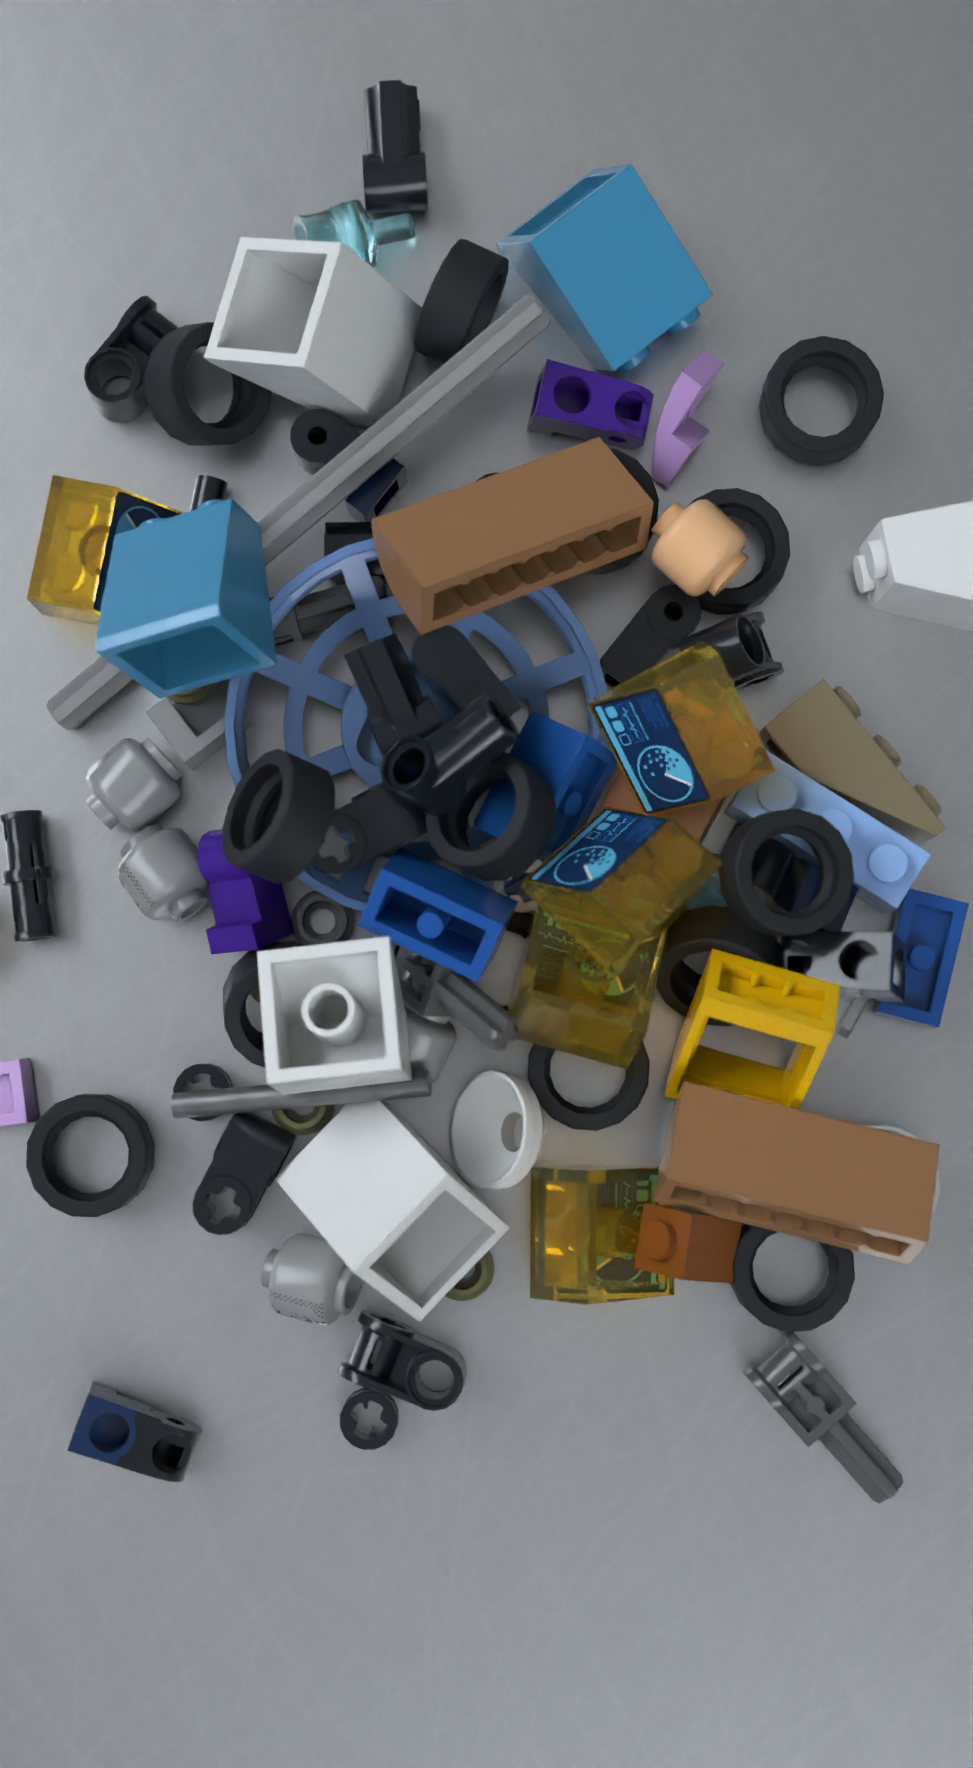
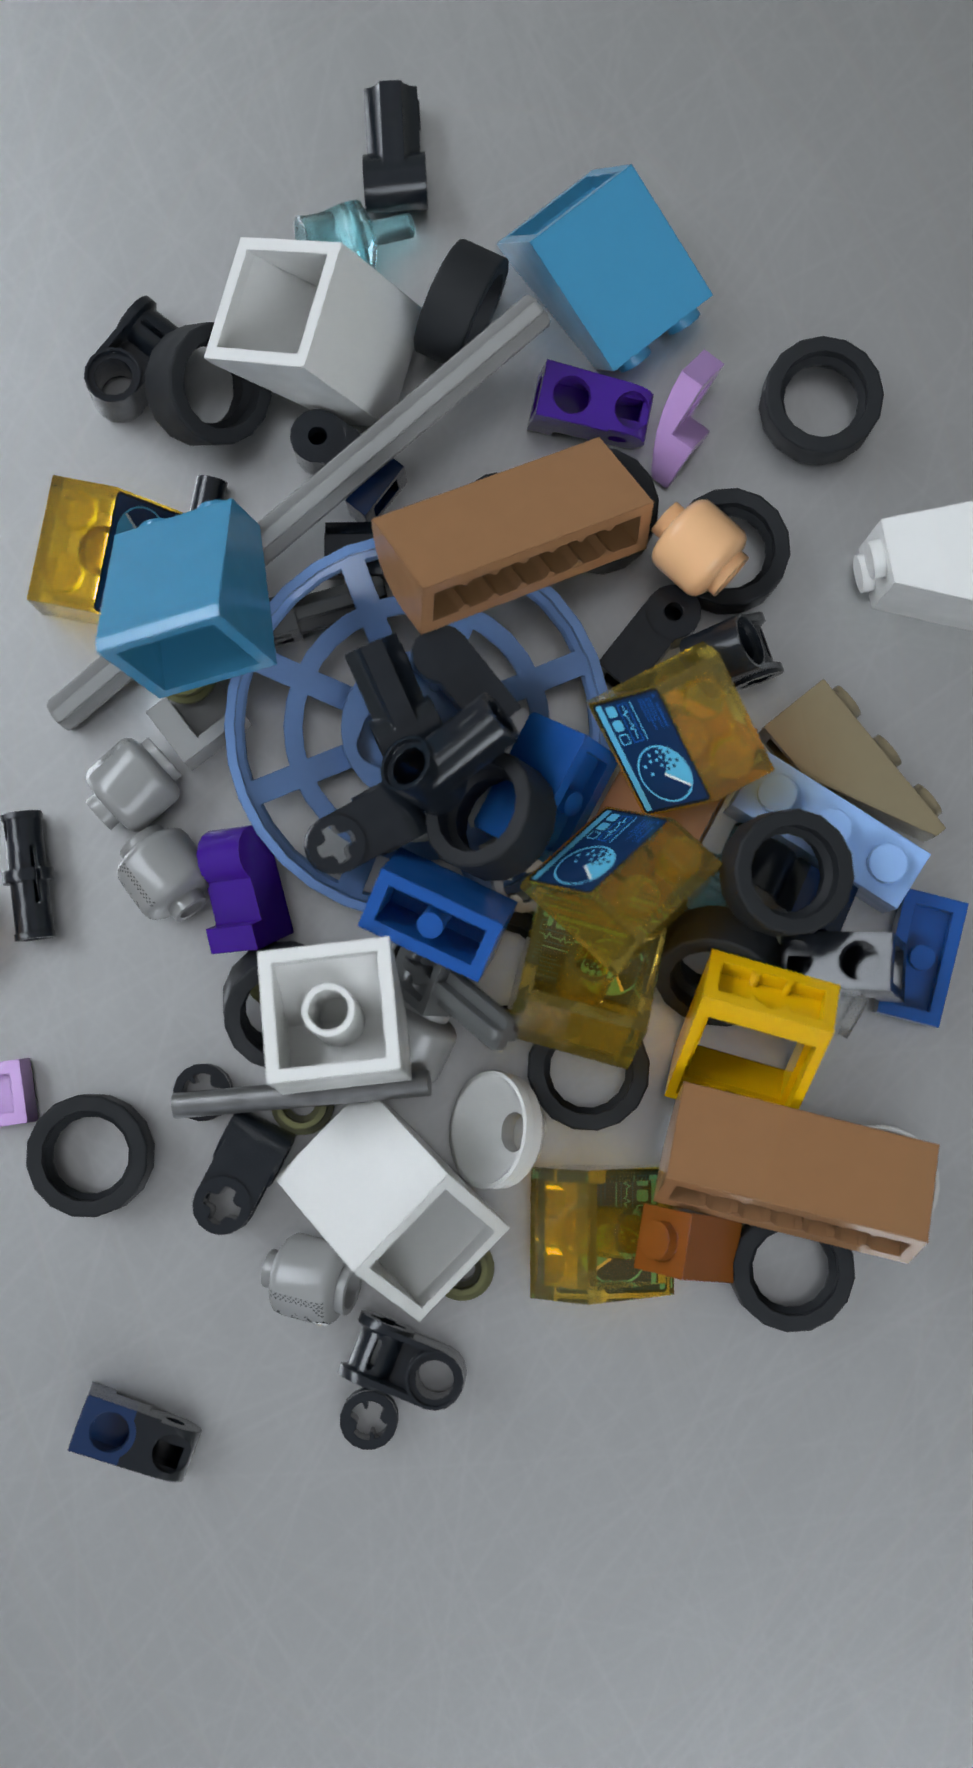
(278, 816): black tyre -> none
(306, 909): dark grey plate -> none
(817, 1409): dark grey connector -> none

